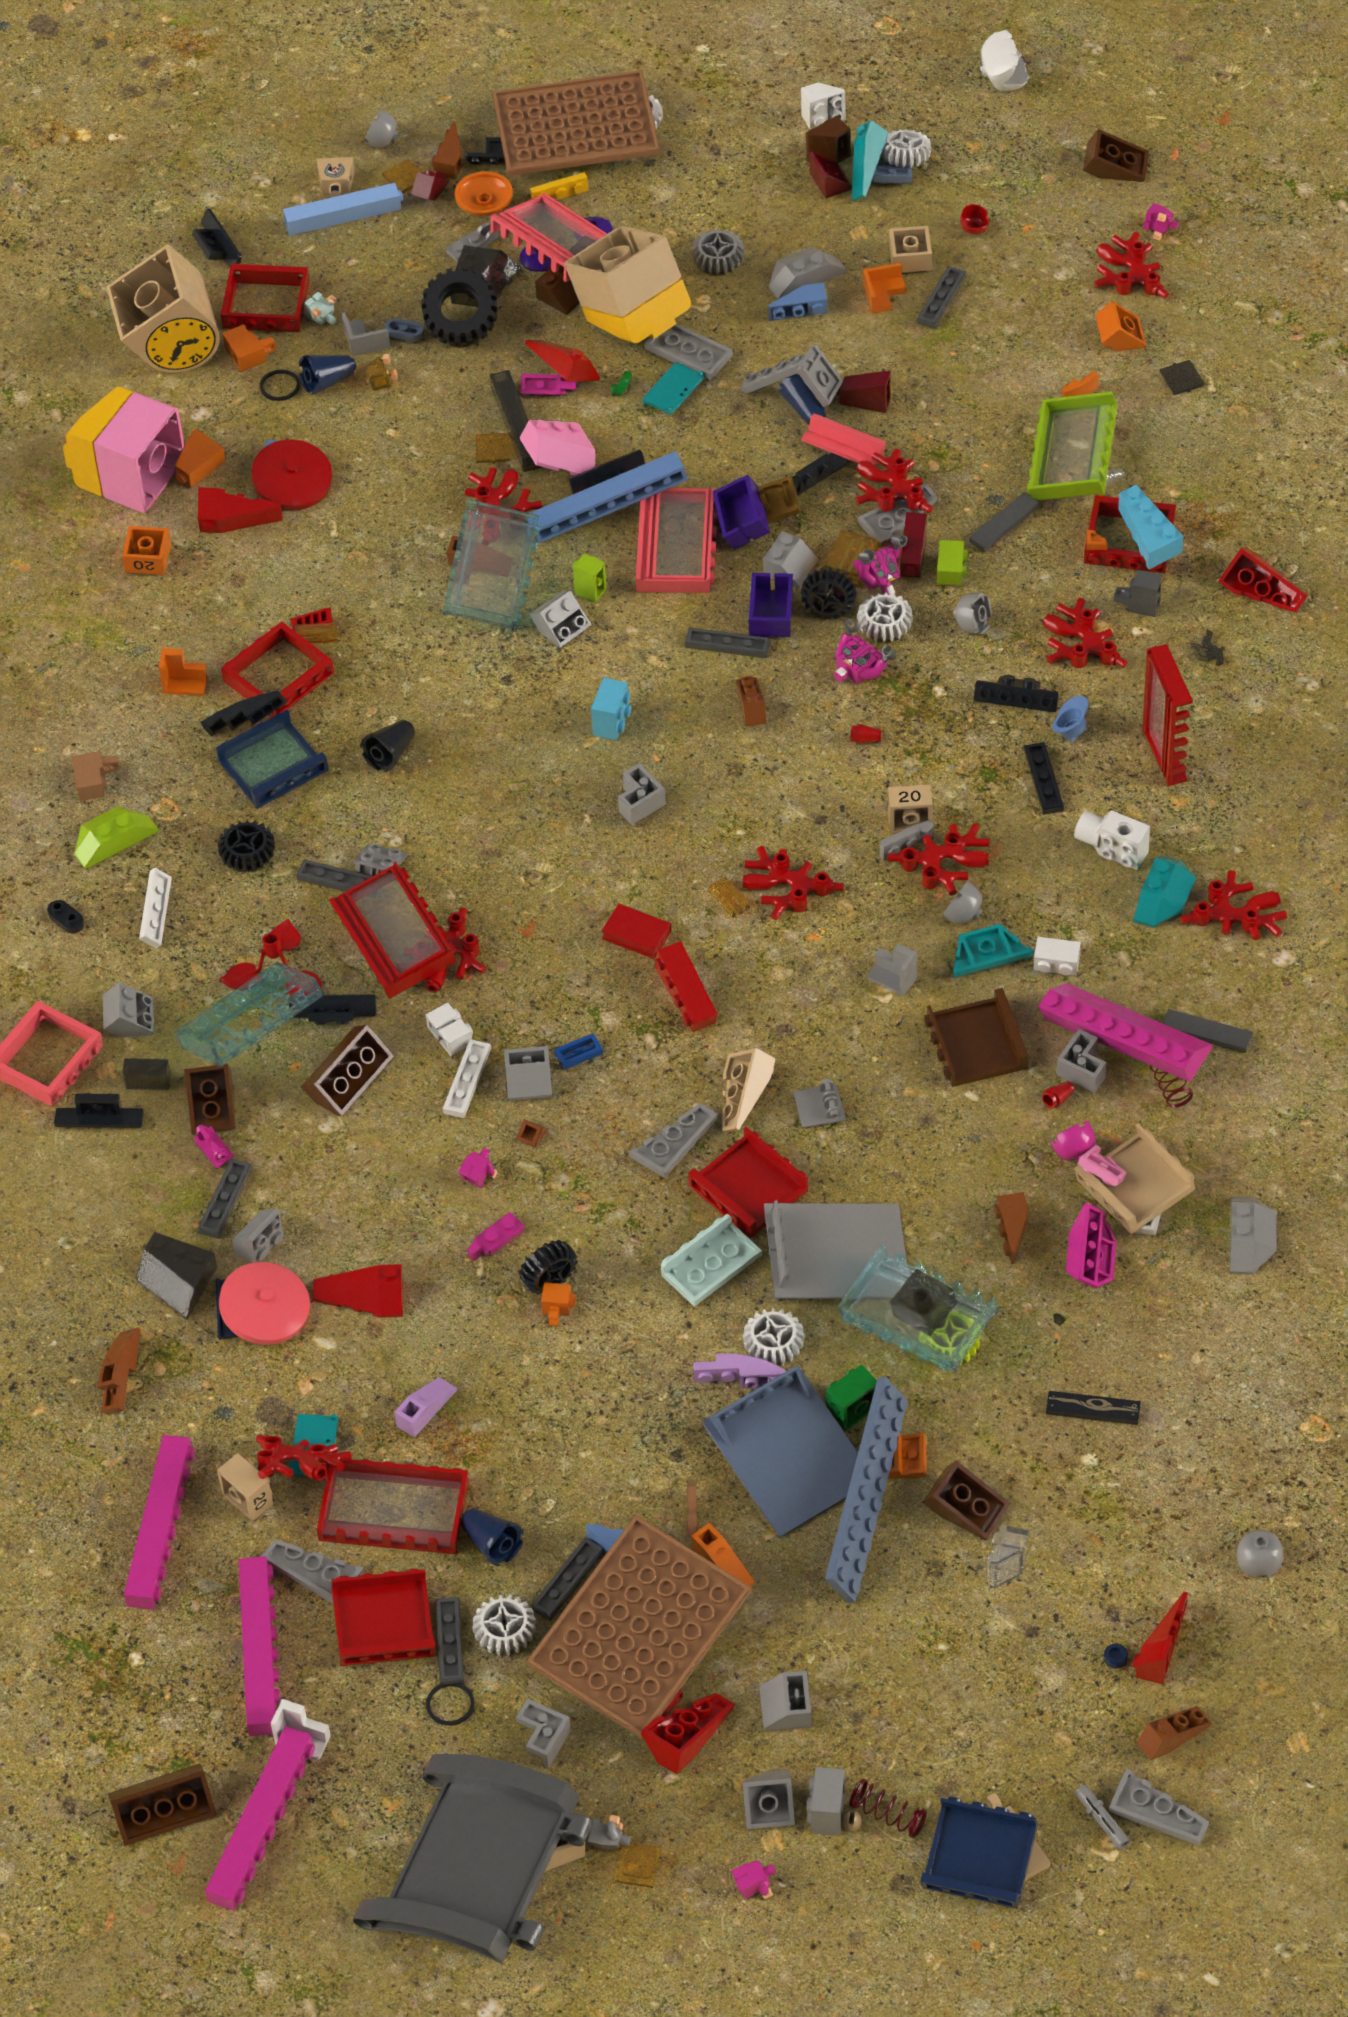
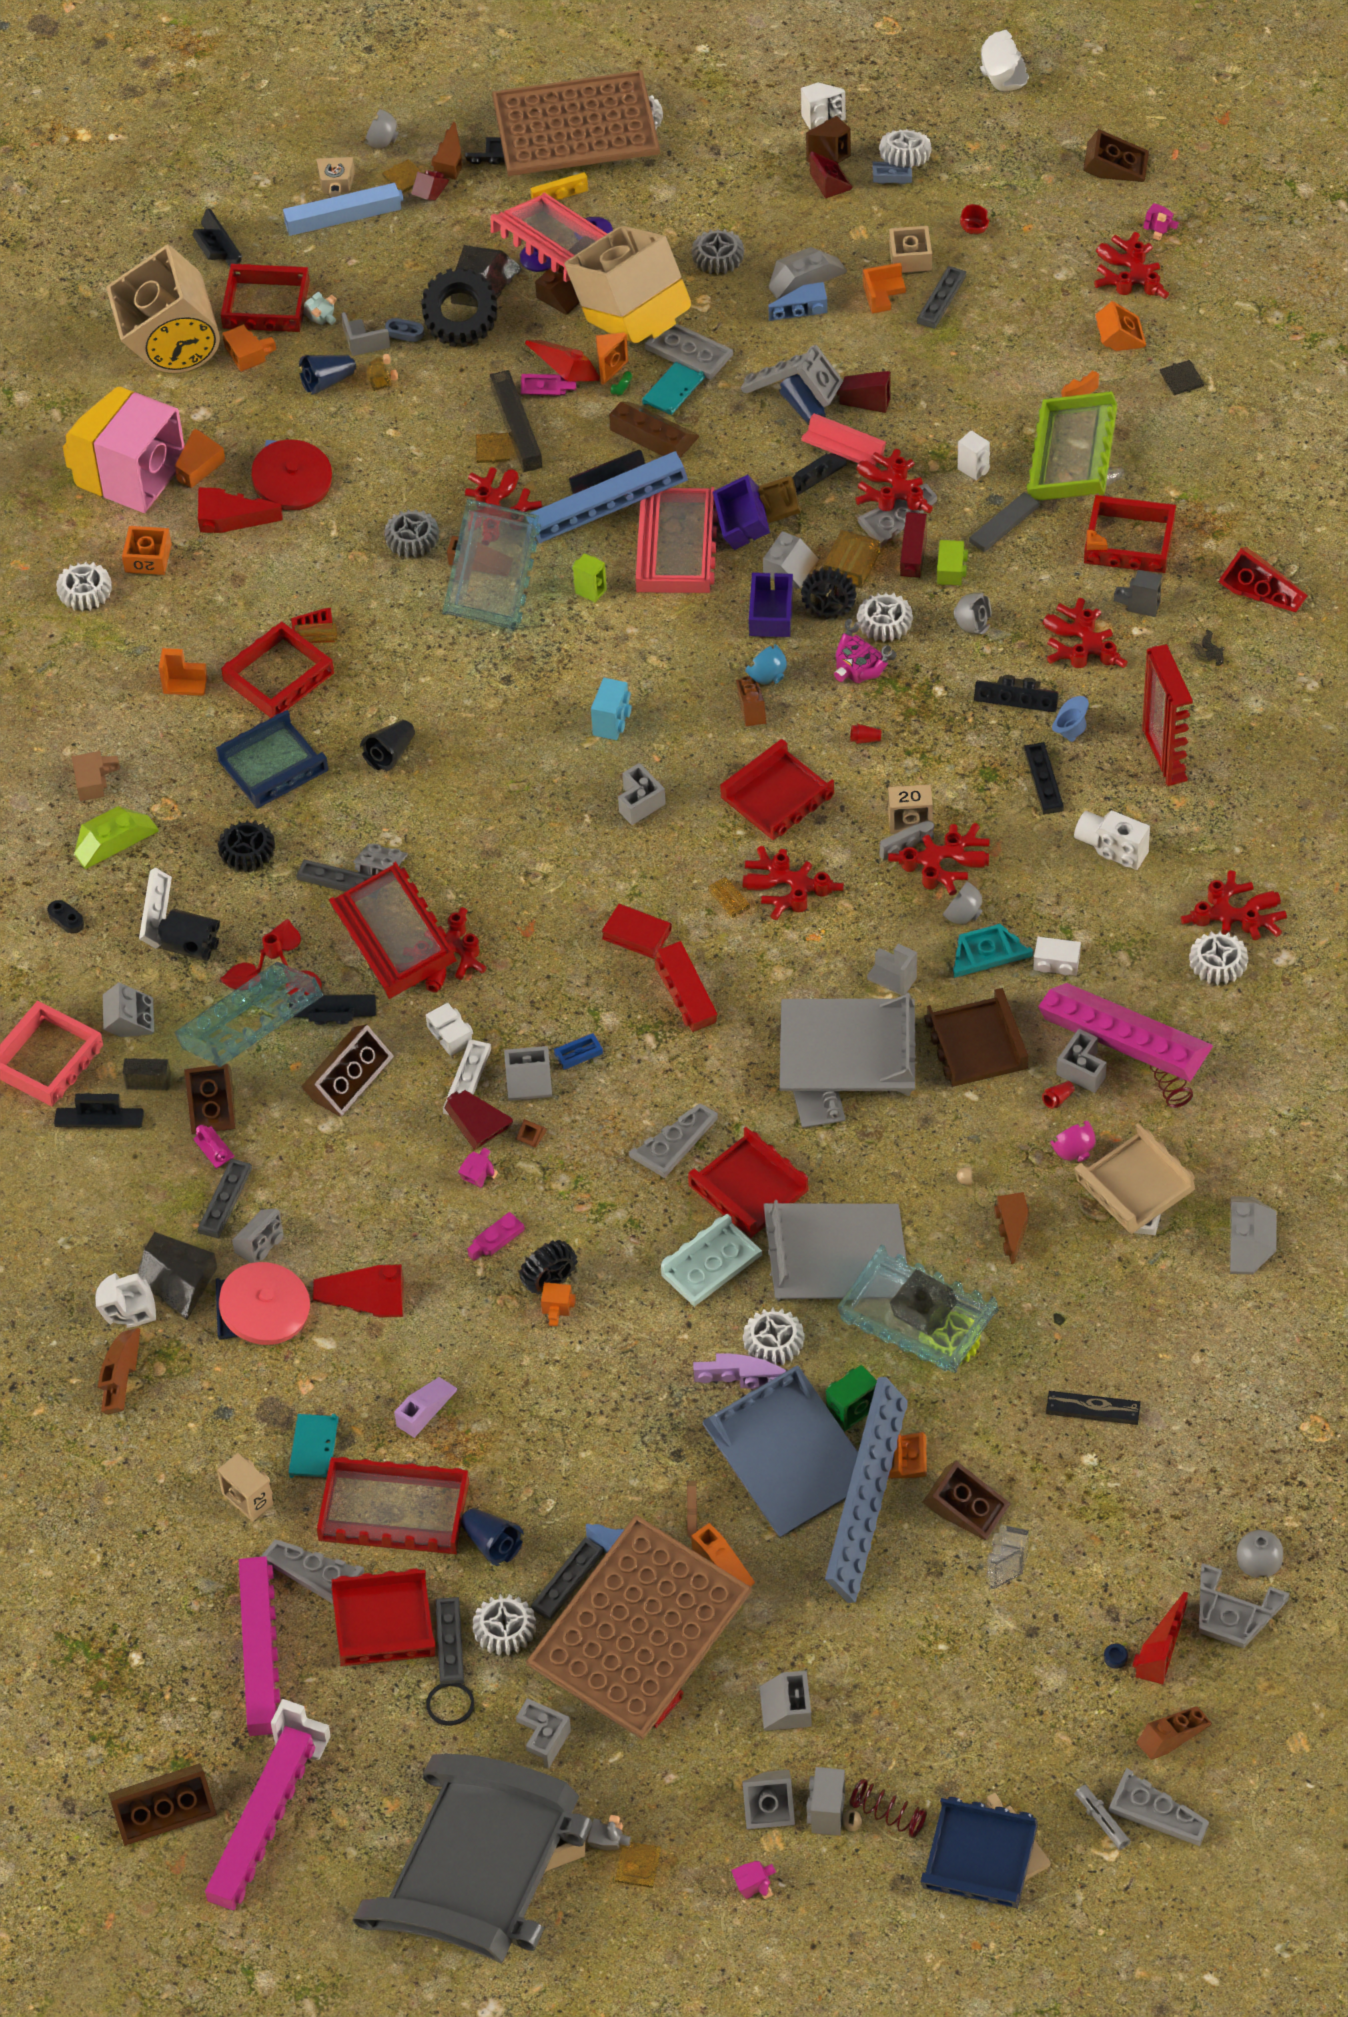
(84, 592): none -> white gear
(126, 1300): none -> white brick
(158, 1522): dark pink brick -> none
(189, 934): none -> black cylinder
(250, 709): black slope -> none
(283, 397): black piece -> none
(312, 1461): red plant -> none
(411, 533): none -> light grey gear
(474, 239): light grey hinge -> none
(476, 1118): none -> dark red slope
(483, 193): orange dish -> none
(558, 446): bright pink wedge -> none
(560, 618): light grey slope -> none
(611, 354): none -> orange slope
(650, 429): none -> reddish brown slope
(681, 1735): red wedge -> none
(727, 642): dark grey tile -> none
(745, 1079): tan wedge -> none
(768, 666): none -> dark azure cylinder
(775, 790): none -> red panel
(848, 1045): none -> light grey door
(867, 151): teal wedge -> none
(881, 566): torso -> none
(964, 1176): none -> tan hinge
(973, 455): none -> white brick
(1091, 1248): dark pink wedge -> none
(1104, 1168): bright pink wing -> none
(1150, 529): medium azure wedge -> none
(1164, 891): teal wedge -> none
(1209, 1031): dark grey tile -> none
(1218, 958): none -> white gear
(1230, 1617): none -> light grey wing

